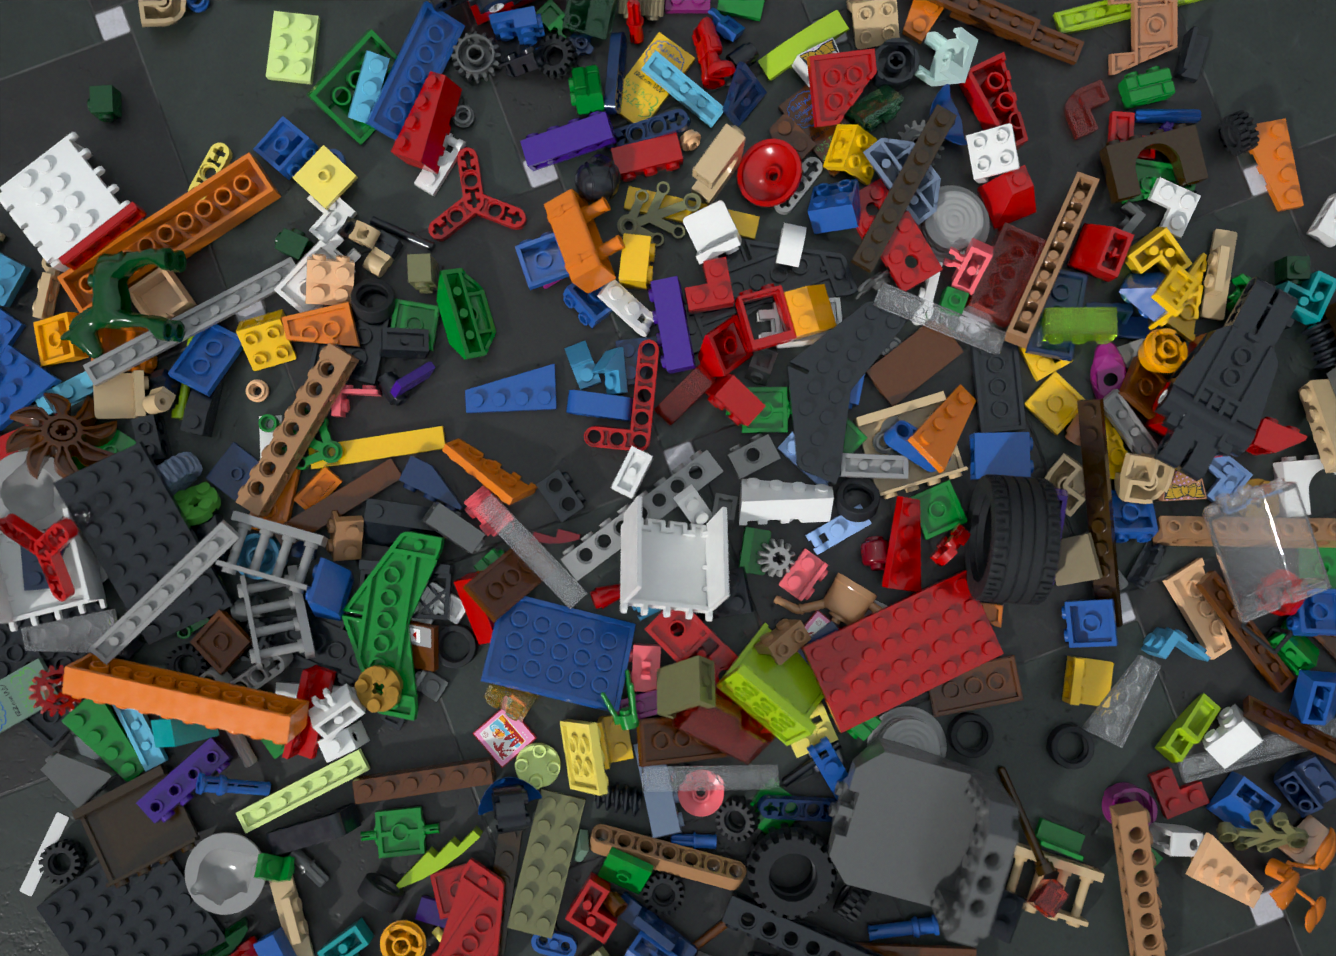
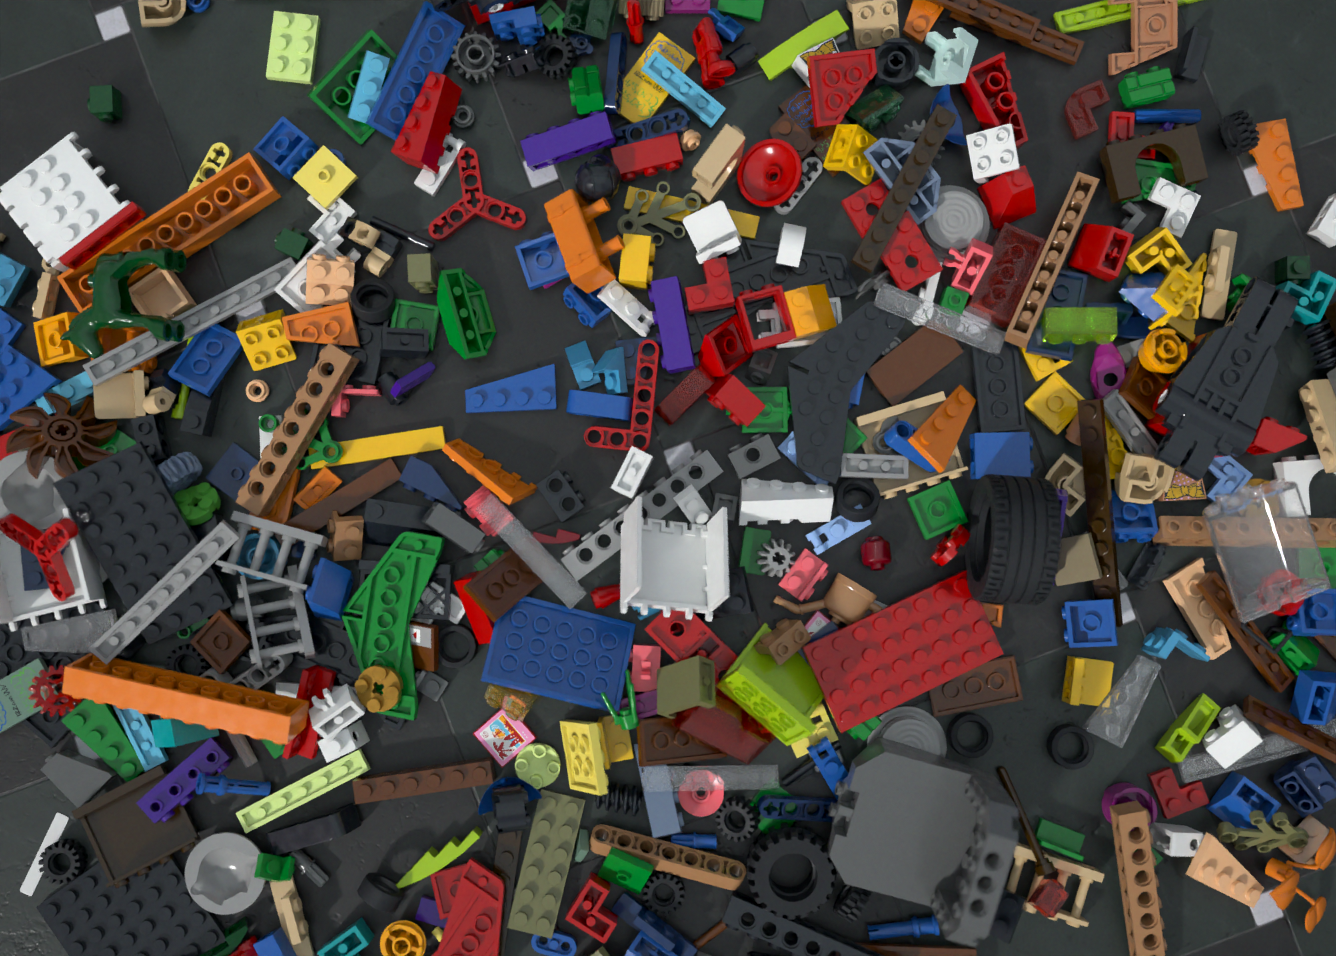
(400, 832): green plate -> none
(615, 904): reddish brown hose -> none
(743, 94): dark blue wing -> none
(835, 206): blue slope -> none
(904, 549): red wing -> none

